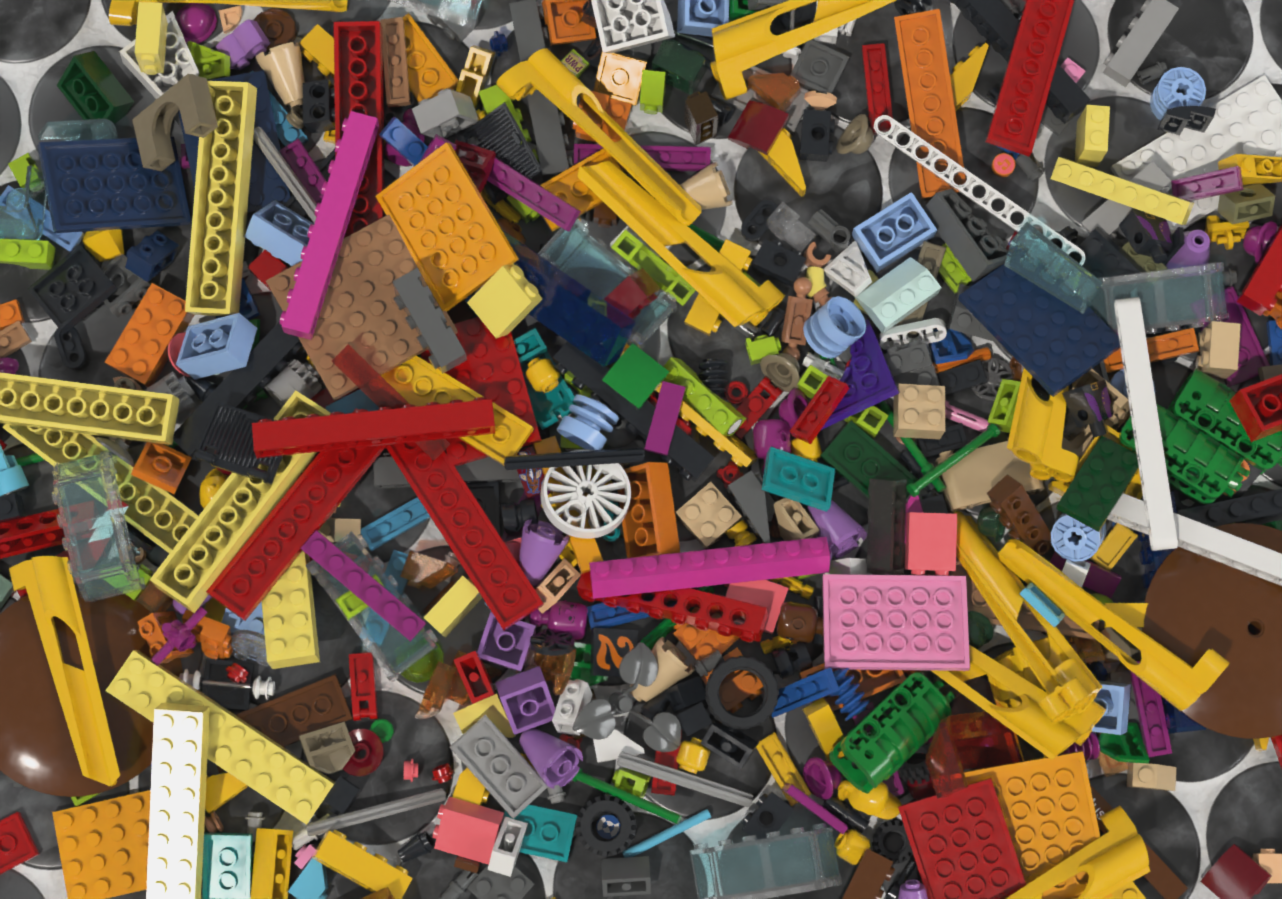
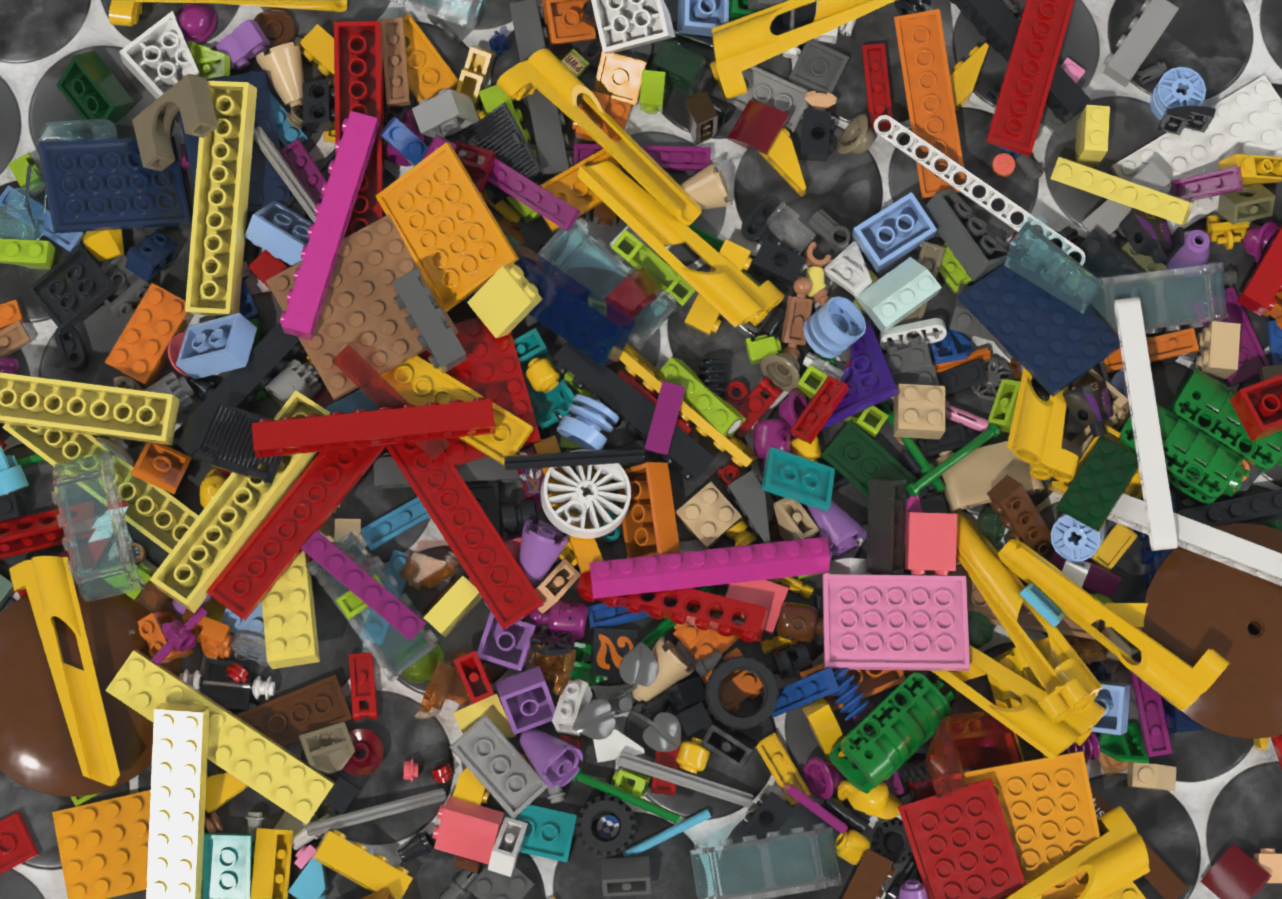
(139, 539): black wheel -> none
(151, 37): light yellow brick -> none
(230, 18): light nougat tile -> none
(383, 729): green tile -> none
(636, 375): green slope -> none
(775, 89): clear orange slope -> none

